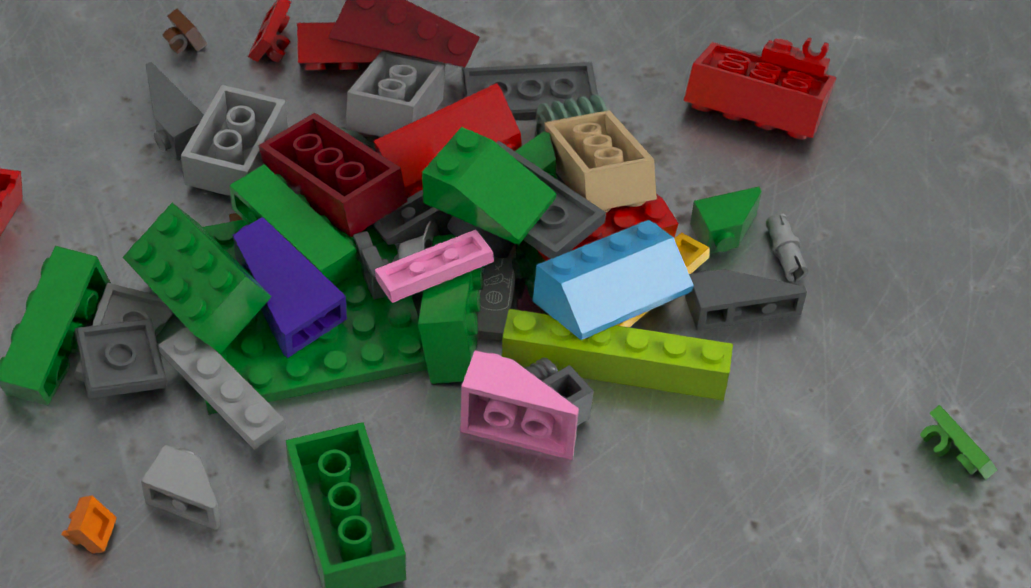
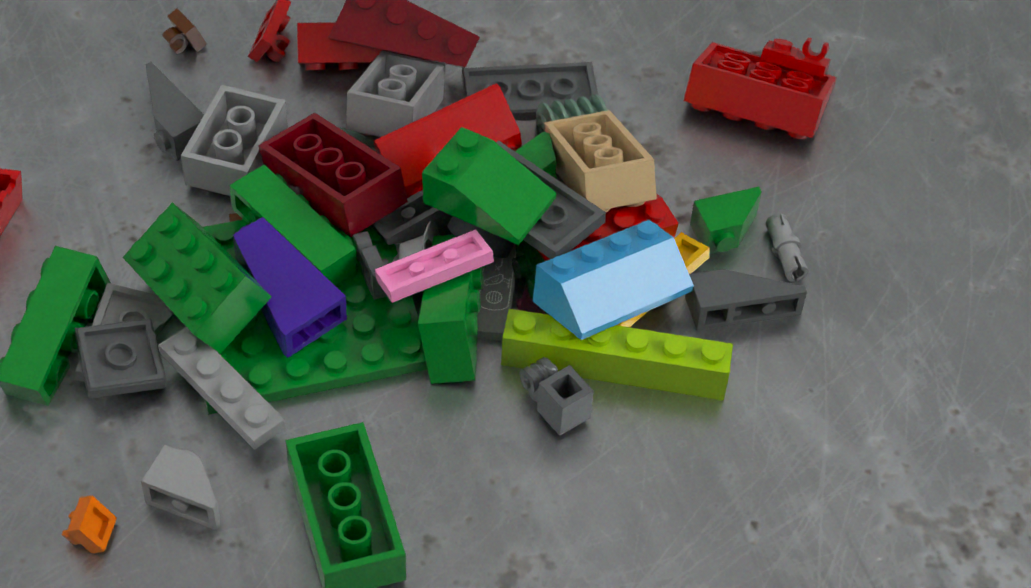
(515, 407): bright pink slope -> none
(971, 456): bright green plate -> none

